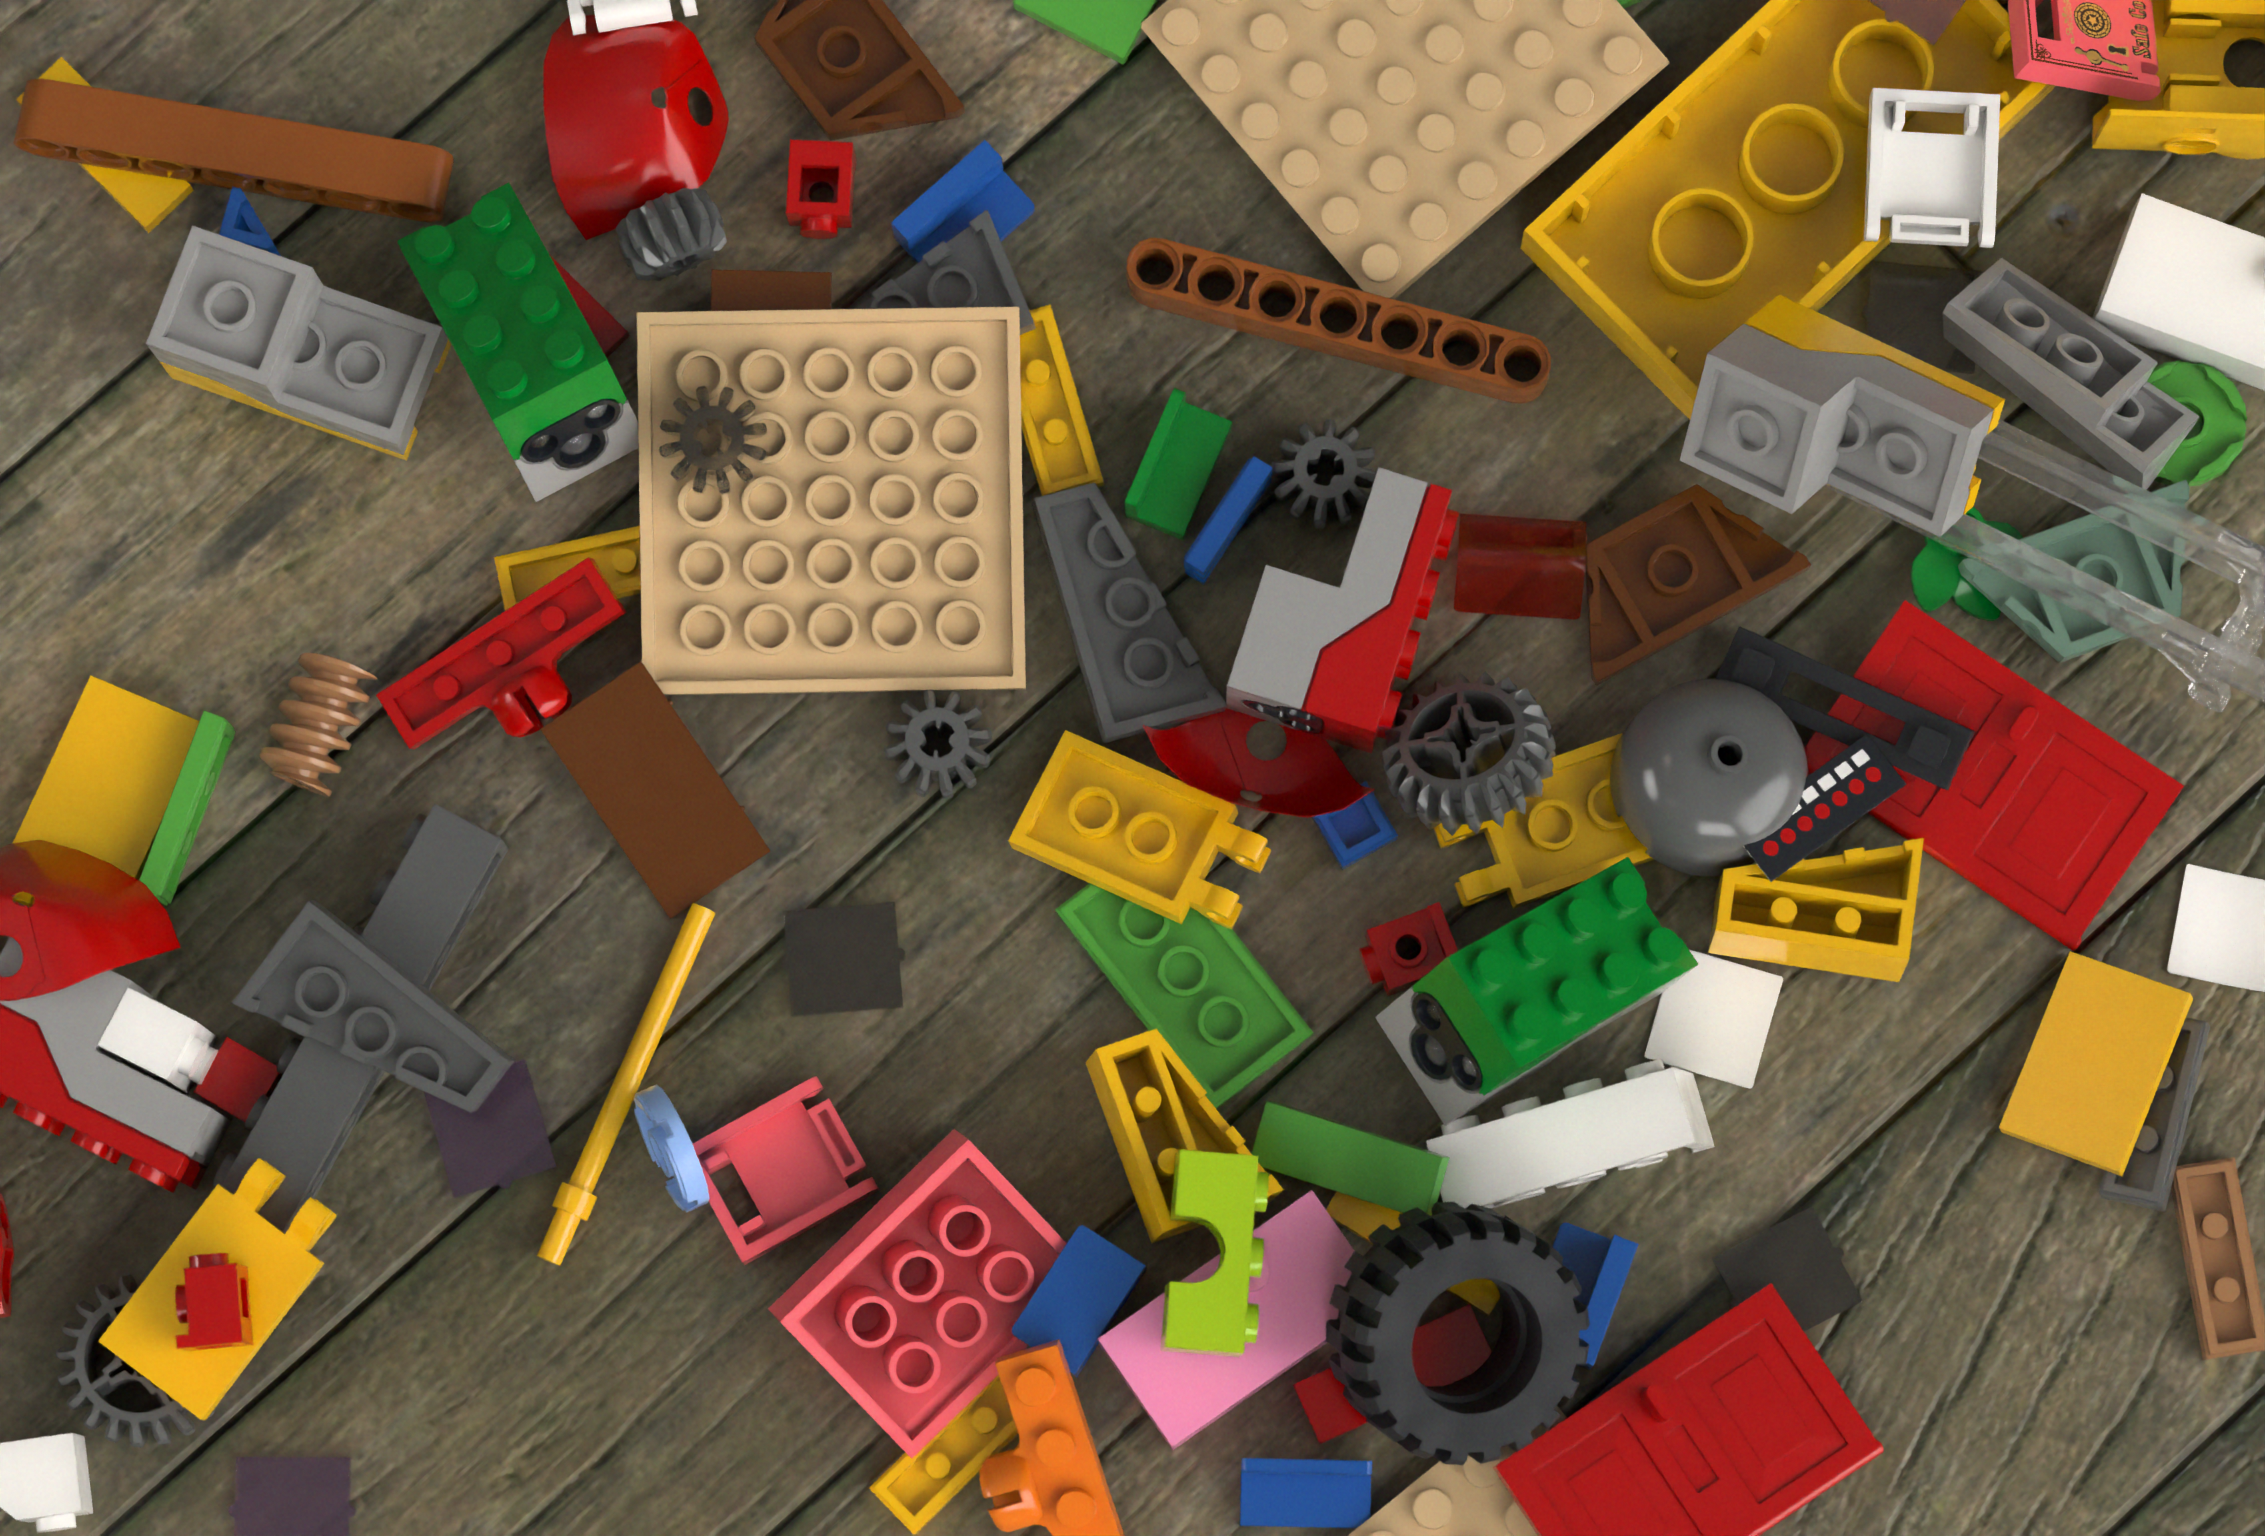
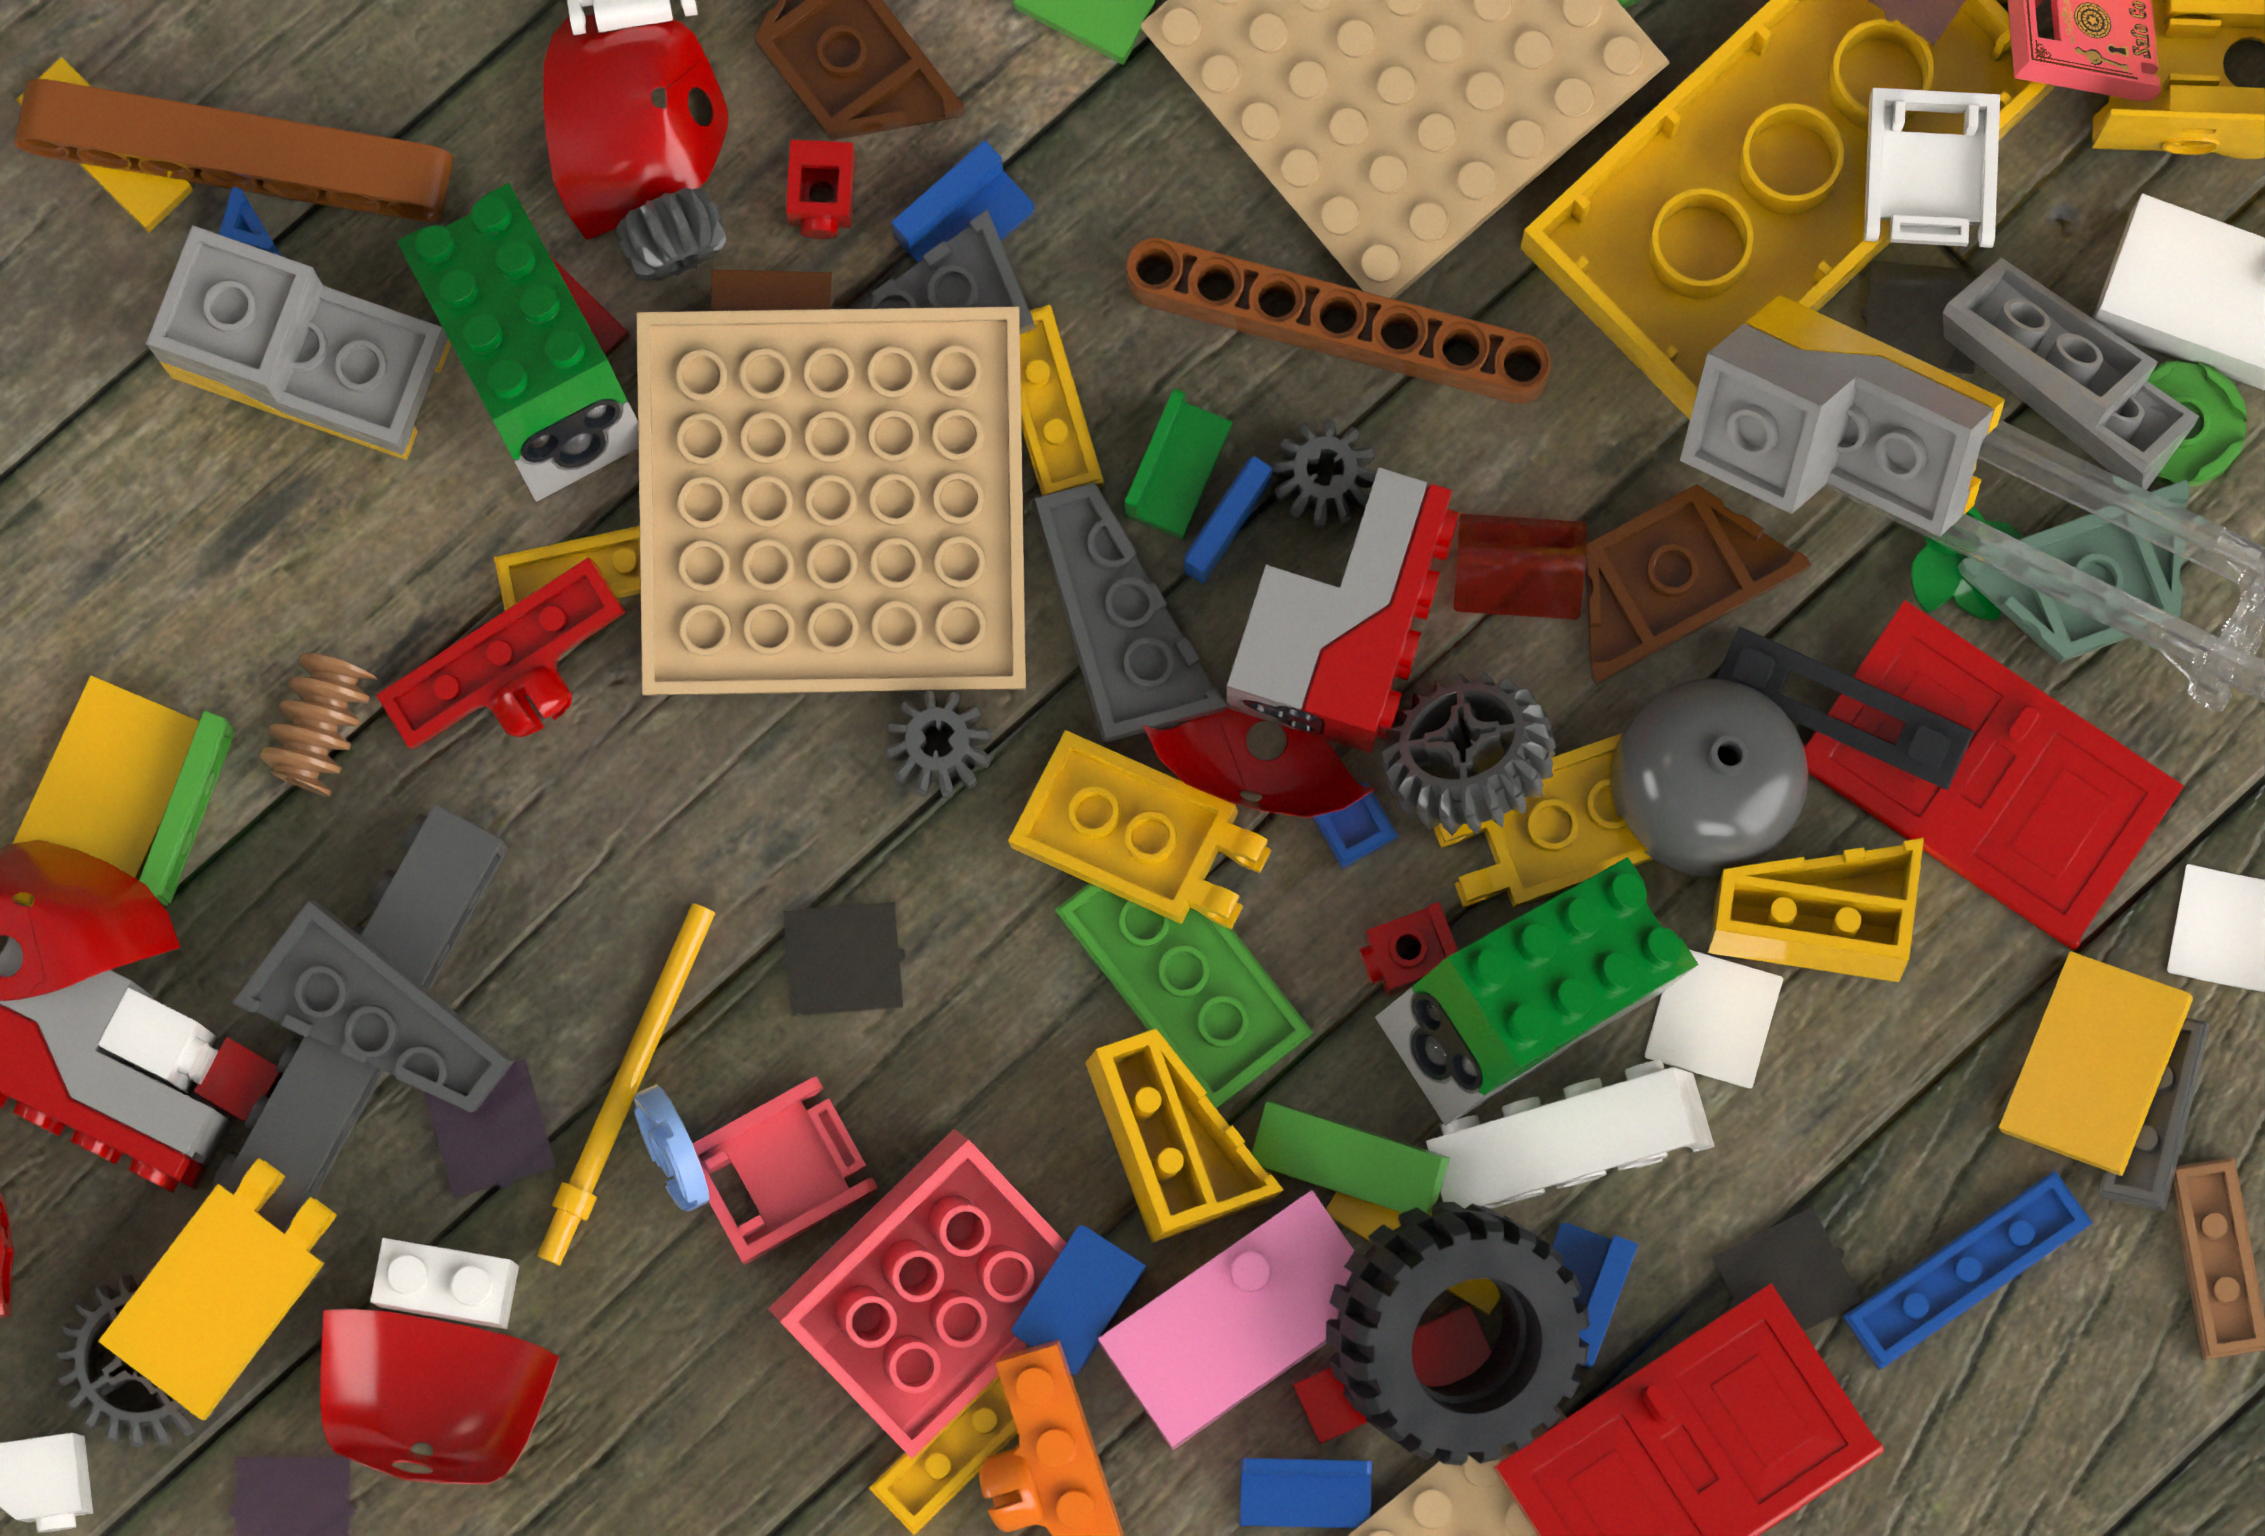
(214, 1304): red brick -> none
(429, 1382): none -> red piece
(444, 1283): none -> white brick
(655, 789): reddish brown window -> none
(732, 431): clear smoke gear -> none
(1222, 1196): lime arch -> none
(1830, 803): black sticker -> none
(1967, 1270): none -> blue tile

